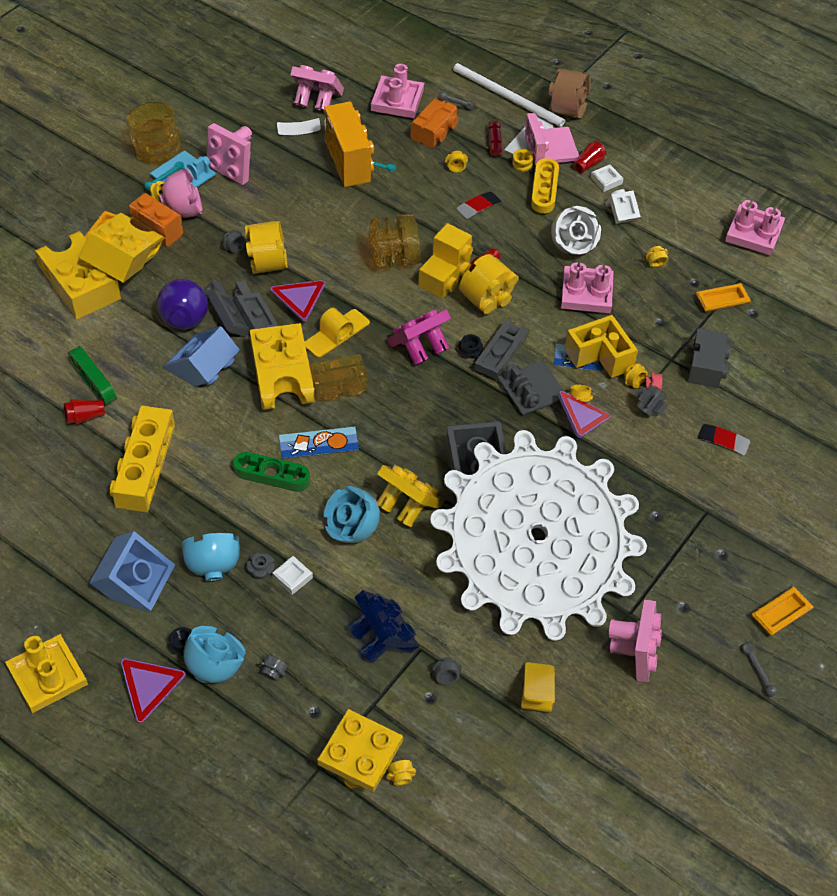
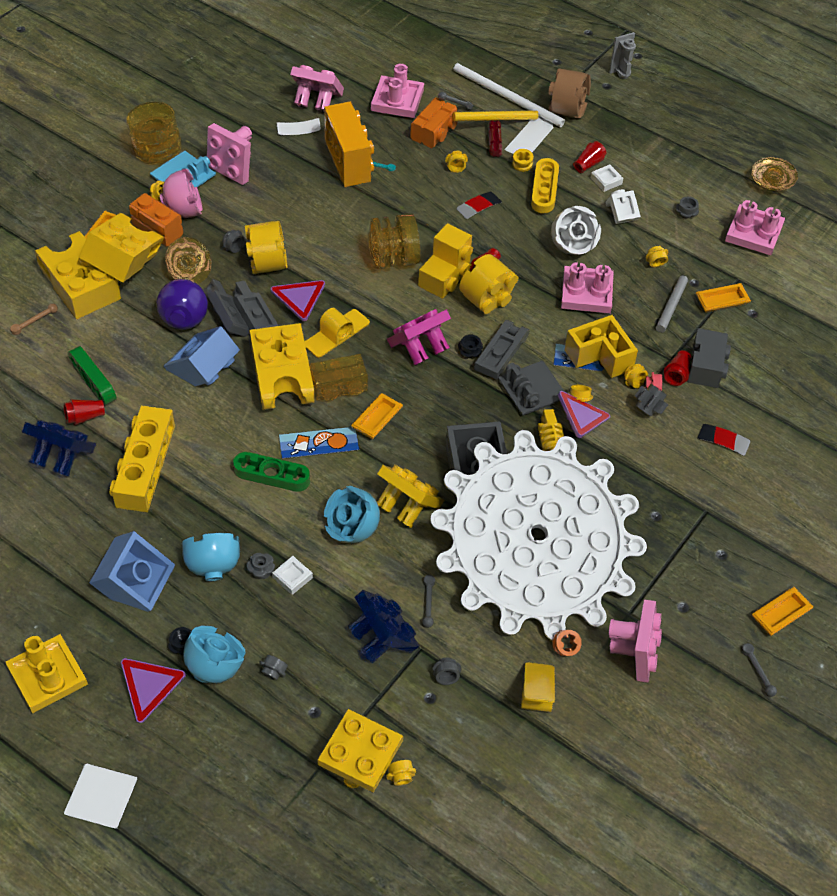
(16, 328): none -> medium nougat hinge
(52, 433): none -> clear blue plate
(100, 796): none -> white sticker
(178, 166): teal hinge -> none
(194, 254): none -> clear yellow dish
(376, 416): none -> light orange tile
(429, 582): none -> dark grey hinge
(495, 115): none -> yellow bar
(549, 143): bright pink bracket -> none
(549, 430): none -> yellow hinge
(558, 644): none -> orange bush
(622, 55): none -> light grey hinge
(671, 304): none -> light grey bar
(678, 369): none -> red cone
(688, 207): none -> dark grey plate
(774, 173): none -> clear yellow dish

